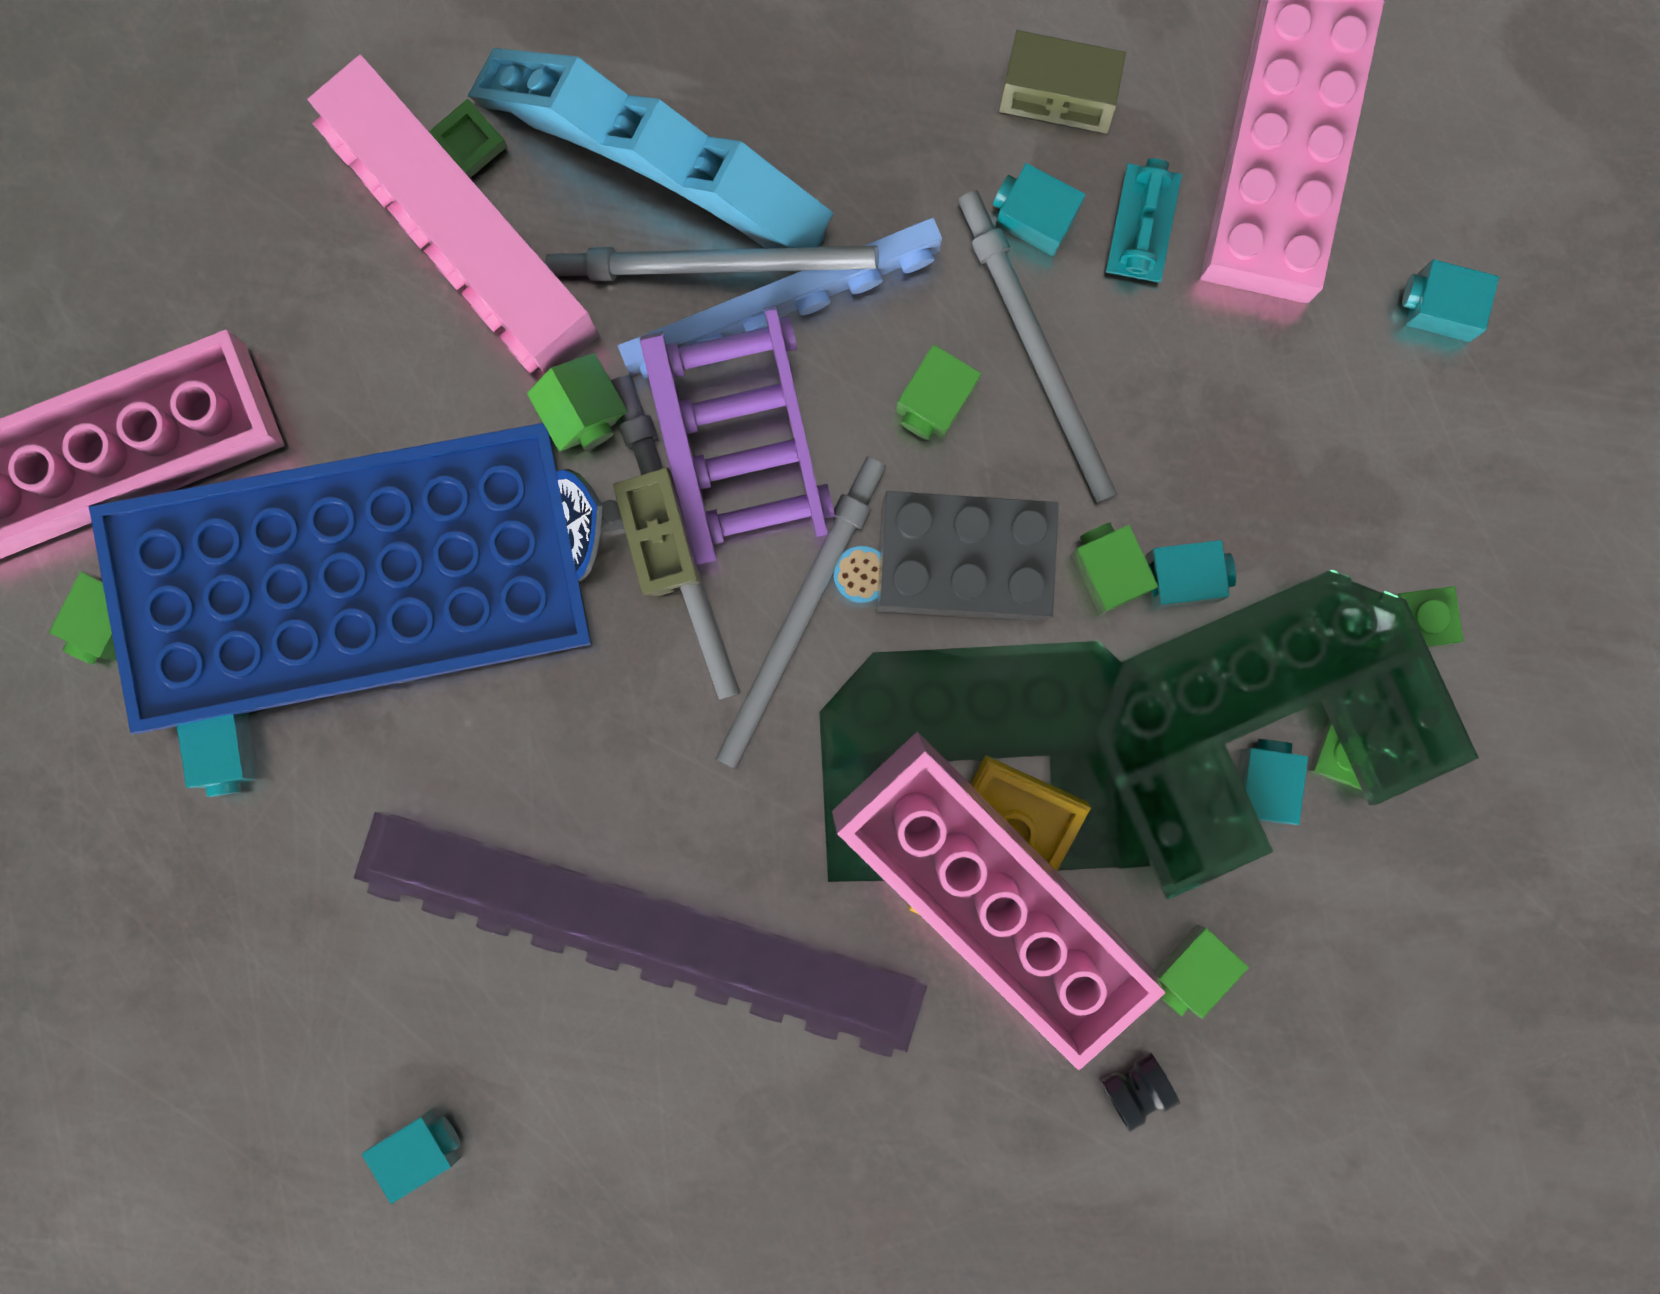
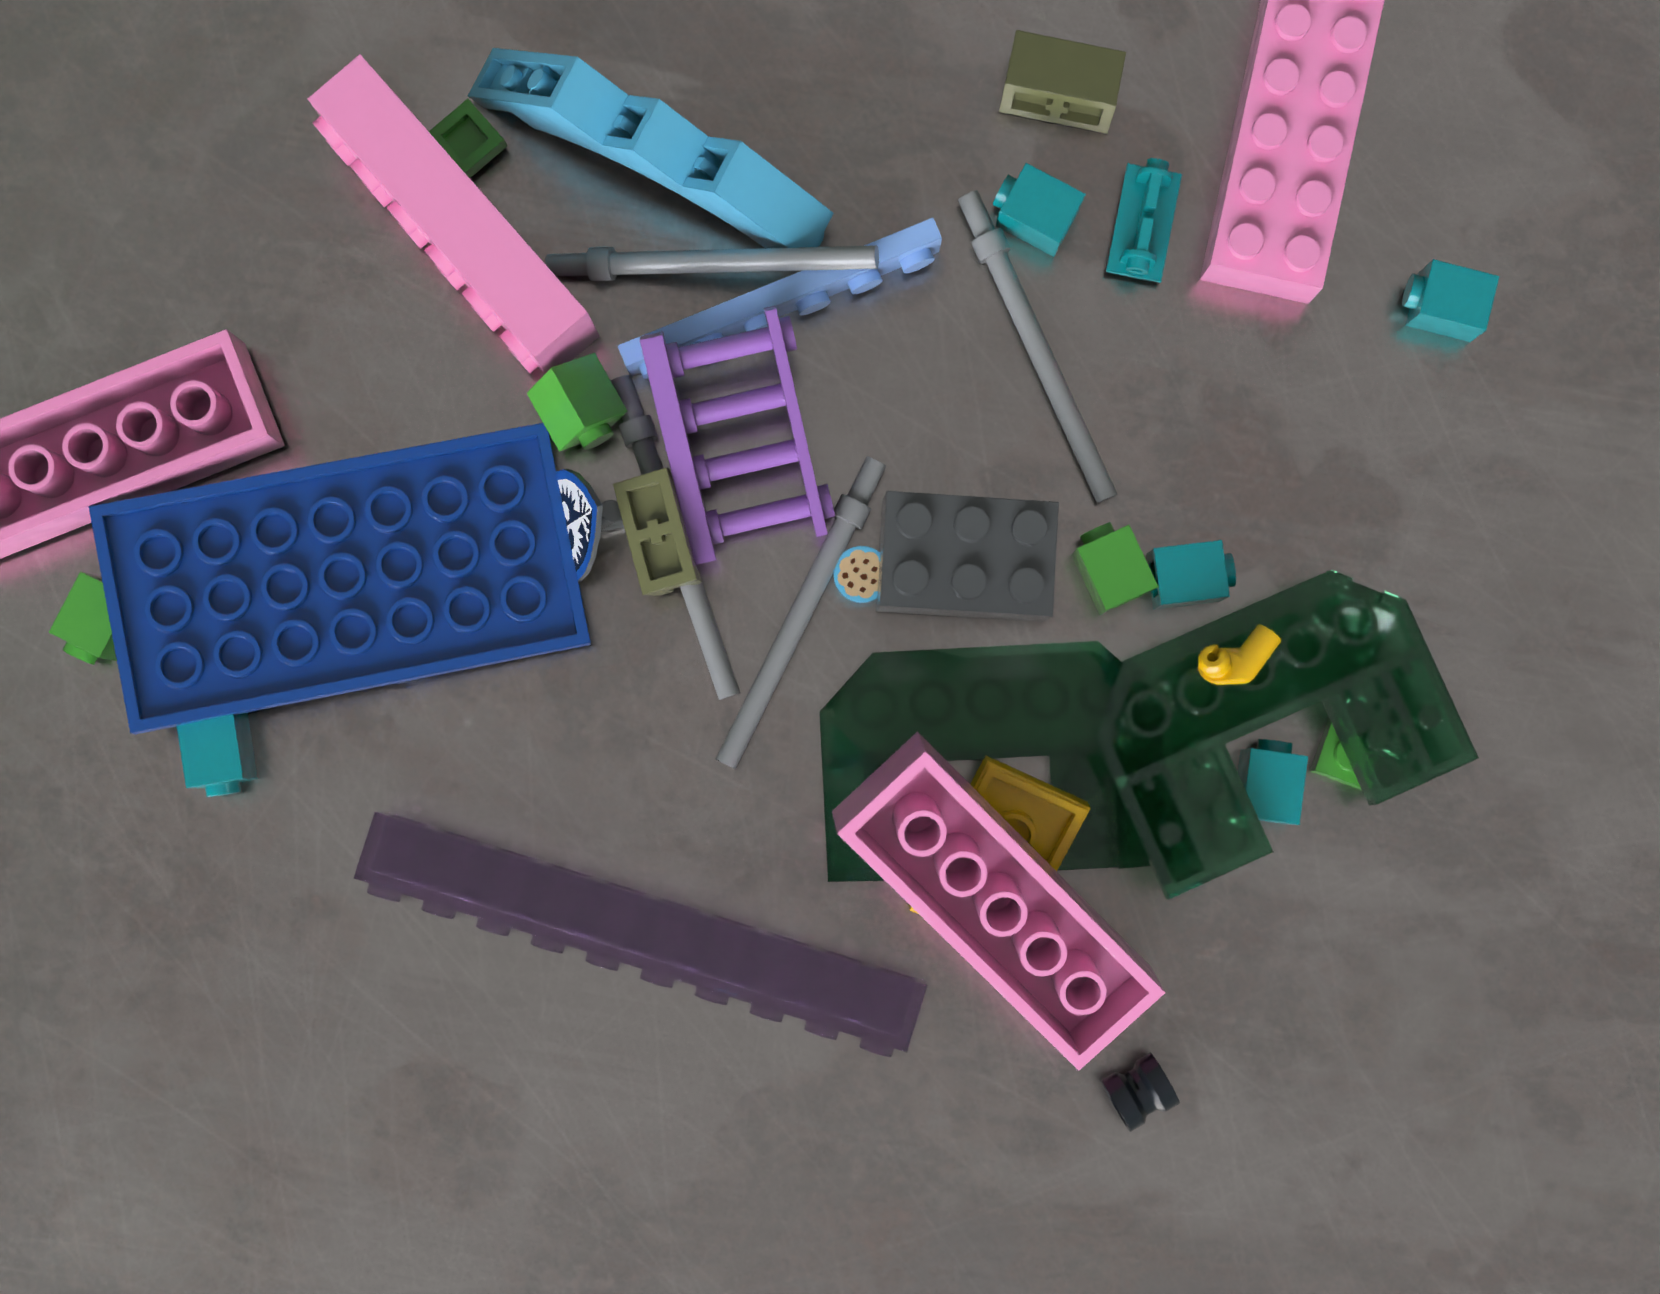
(413, 1155): teal brick -> none
(937, 394): bright green brick -> none
(1198, 973): bright green brick -> none
(1240, 664): none -> yellow arm
(1436, 615): bright green plate -> none

